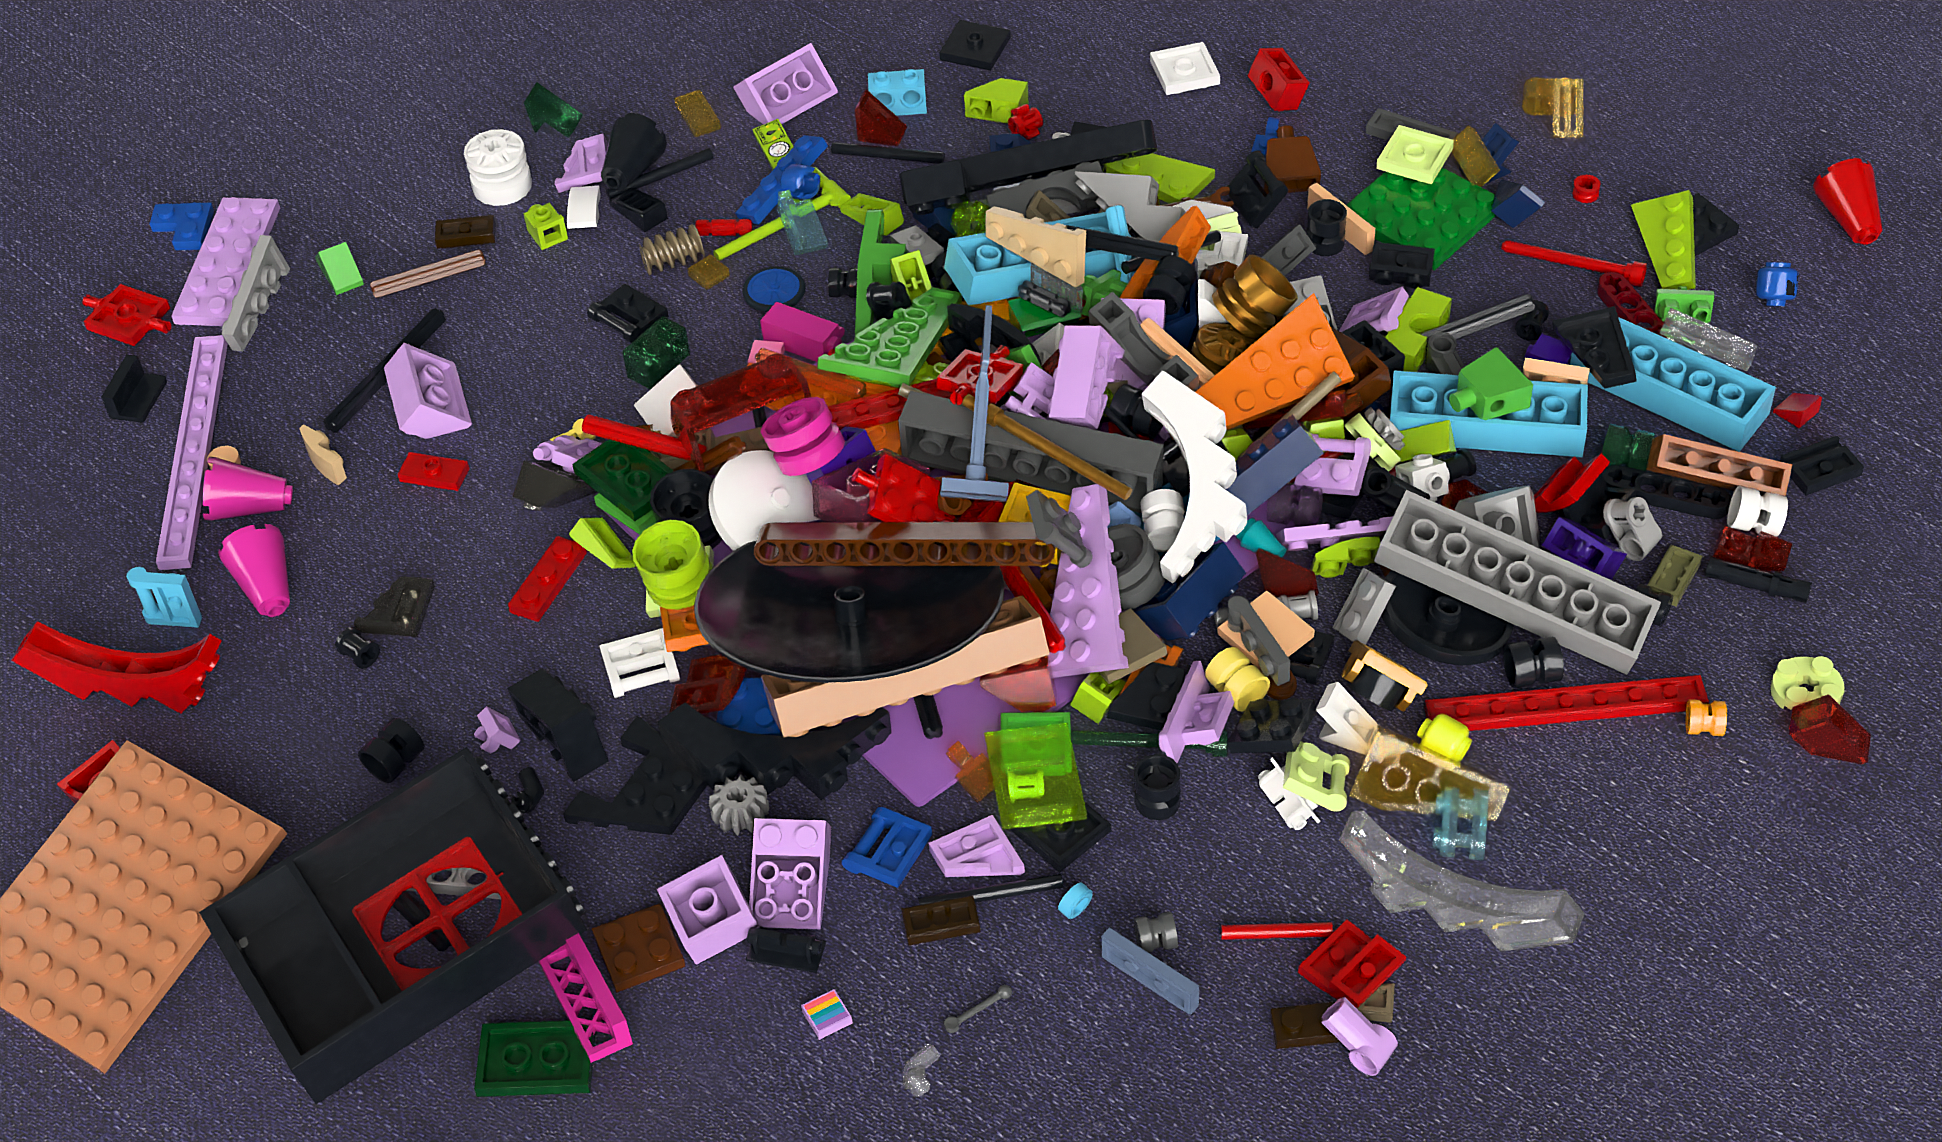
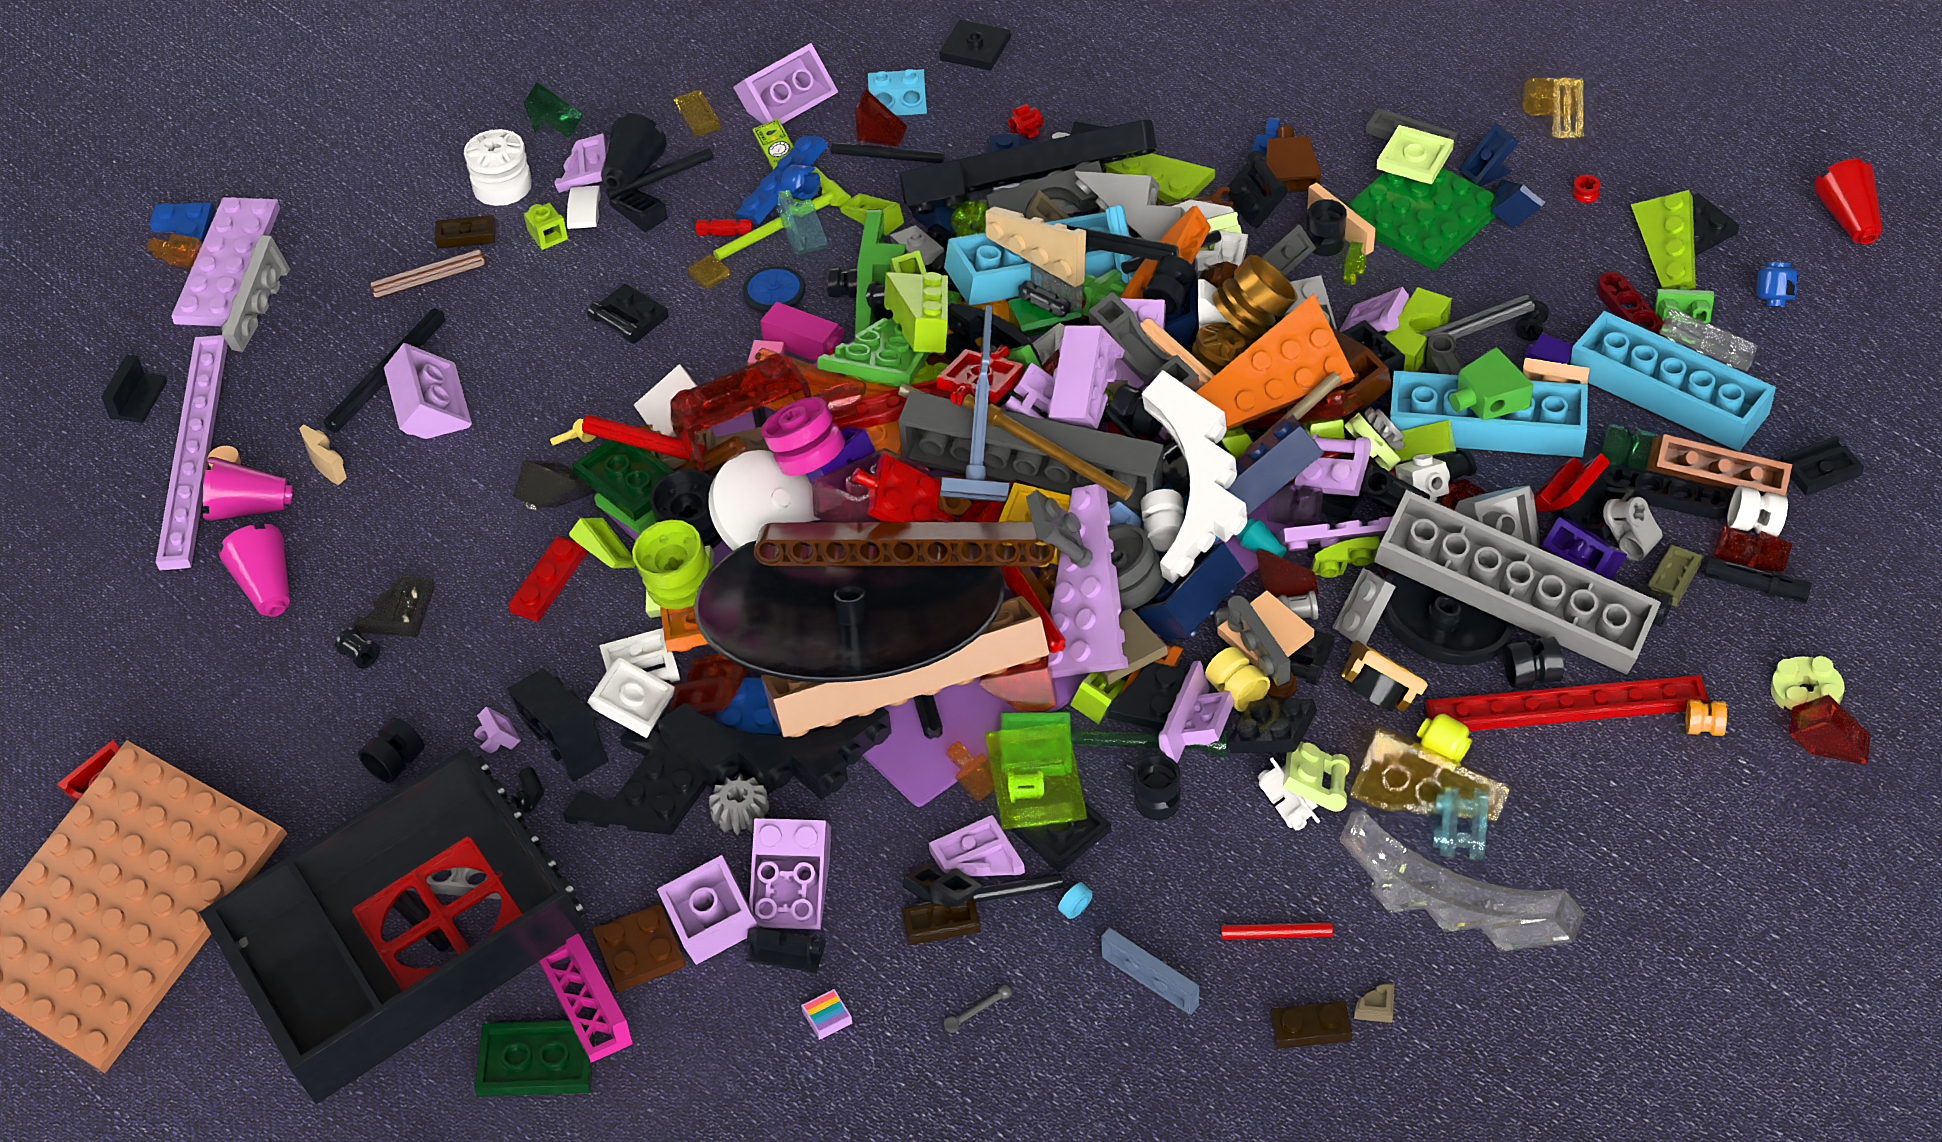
(126, 314): red plate -> none
(128, 676): red arch -> none
(173, 594): medium azure plate -> none
(178, 251): none -> clear orange plate
(339, 268): slope -> none
(433, 471): red plate -> none
(565, 450): lavender plate -> none
(631, 696): none -> white tile
(656, 352): clear green brick -> none
(671, 248): dark tan piece -> none
(841, 400): none -> clear red brick
(895, 853): blue plate -> none
(915, 1070): clear arm -> none
(920, 307): none -> lime wedge
(941, 888): none -> black slope
(996, 99): lime slope -> none
(1156, 932): dark grey wheel -> none
(1184, 68): white plate -> none
(1278, 79): red brick -> none
(1346, 720): white slope -> none
(1351, 964): red slope -> none
(1354, 263): none -> clear neon green plate
(1368, 1043): lavender piece -> none
(1401, 265): black bracket -> none
(1474, 157): clear yellow plate -> none
(1599, 345): black wing -> none
(1633, 272): red piece -> none
(1799, 408): red slope -> none

